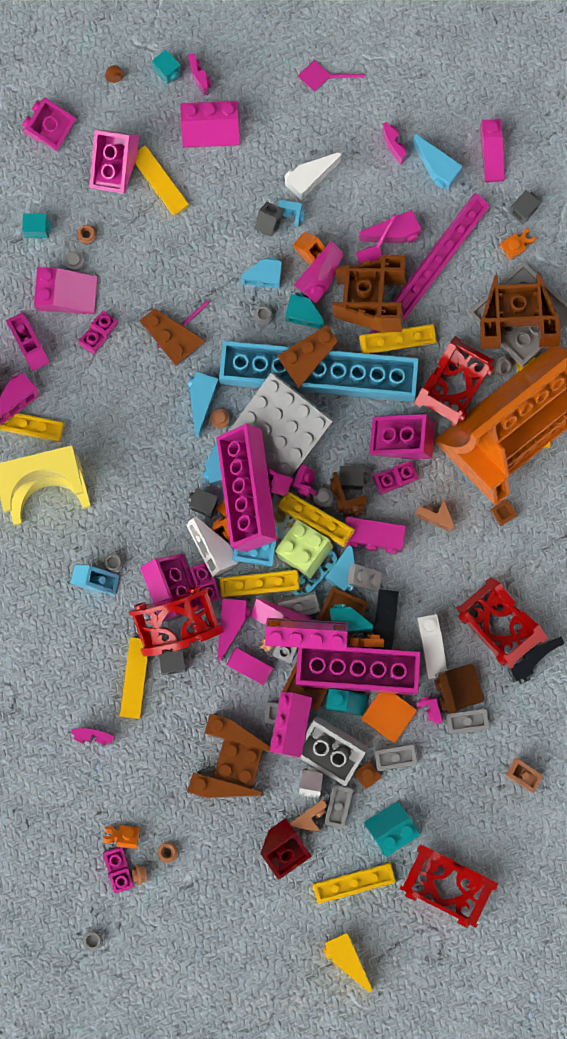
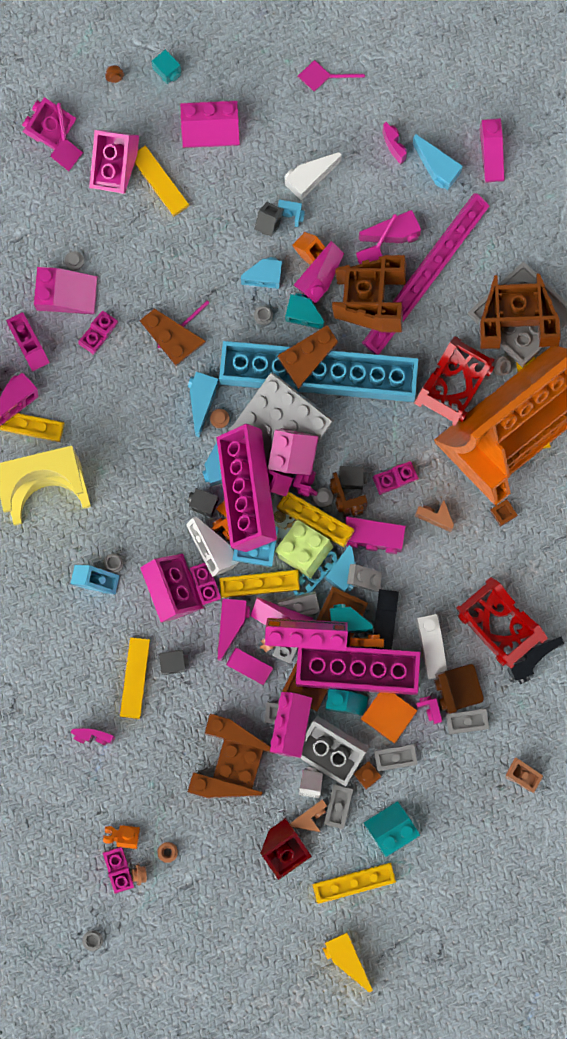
(36, 225): teal brick -> none
(65, 153): none -> dark pink piece
(86, 229): nougat plate -> none
(156, 644): red fence -> none
(199, 75): dark pink slope -> none
(293, 452): none -> dark pink slope
(390, 341): yellow tile -> none
(402, 436): dark pink slope -> none
(476, 881): red fence -> none
(515, 245): orange plate -> none
(524, 206): dark grey brick -> none

